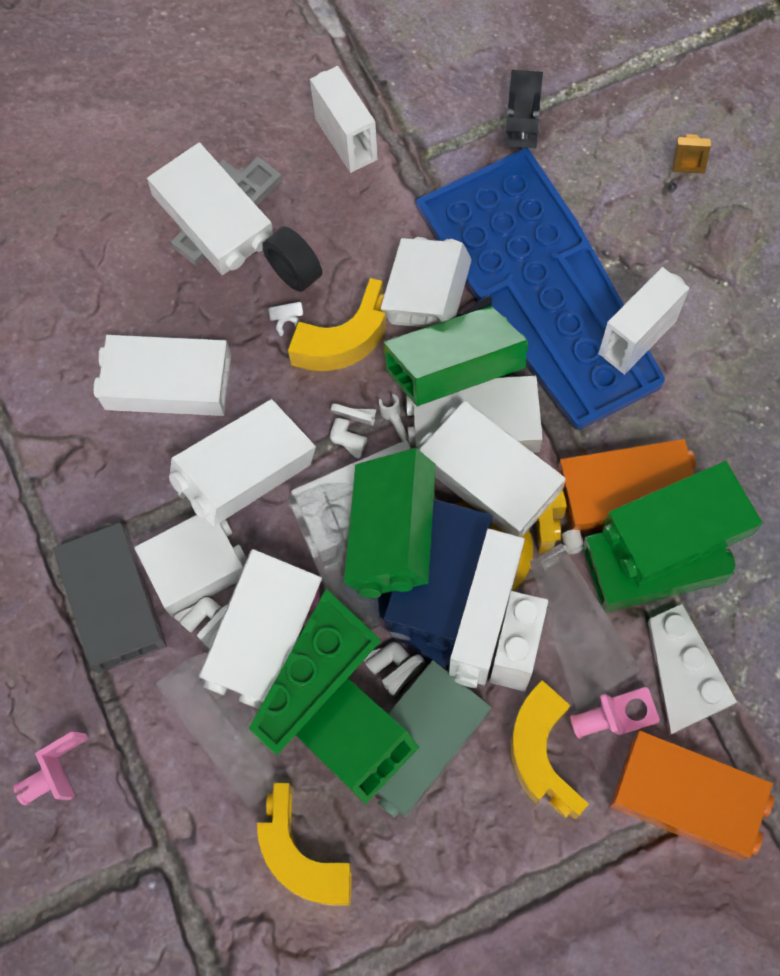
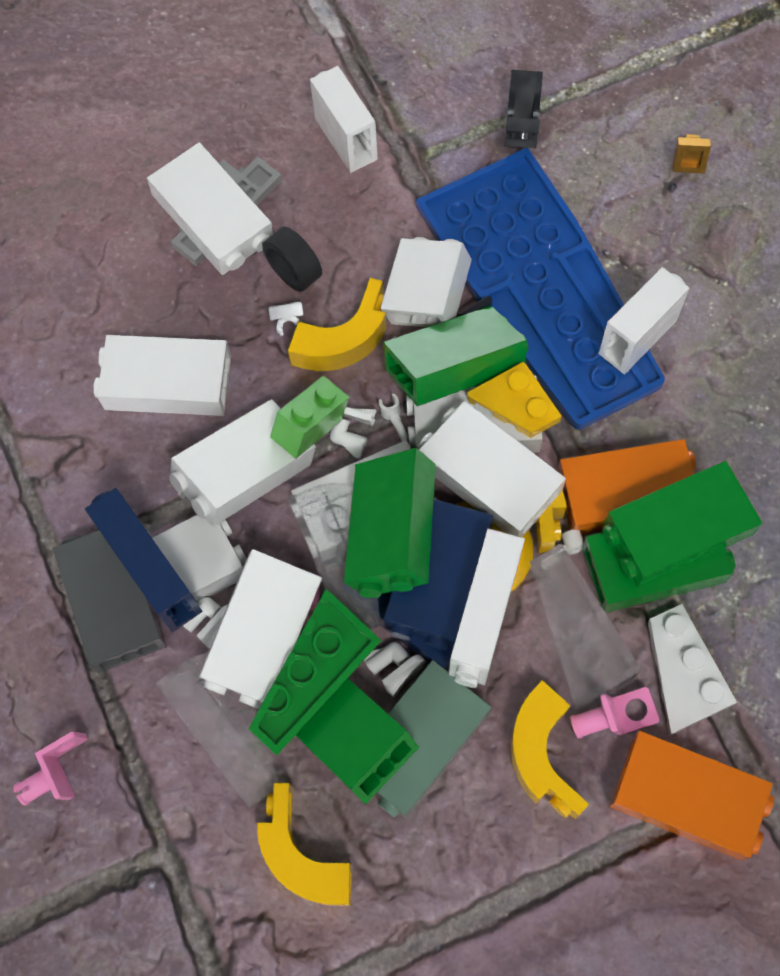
(143, 559): none -> dark blue brick
(309, 416): none -> bright green brick
(517, 400): none -> yellow wing
(519, 641): white brick -> none

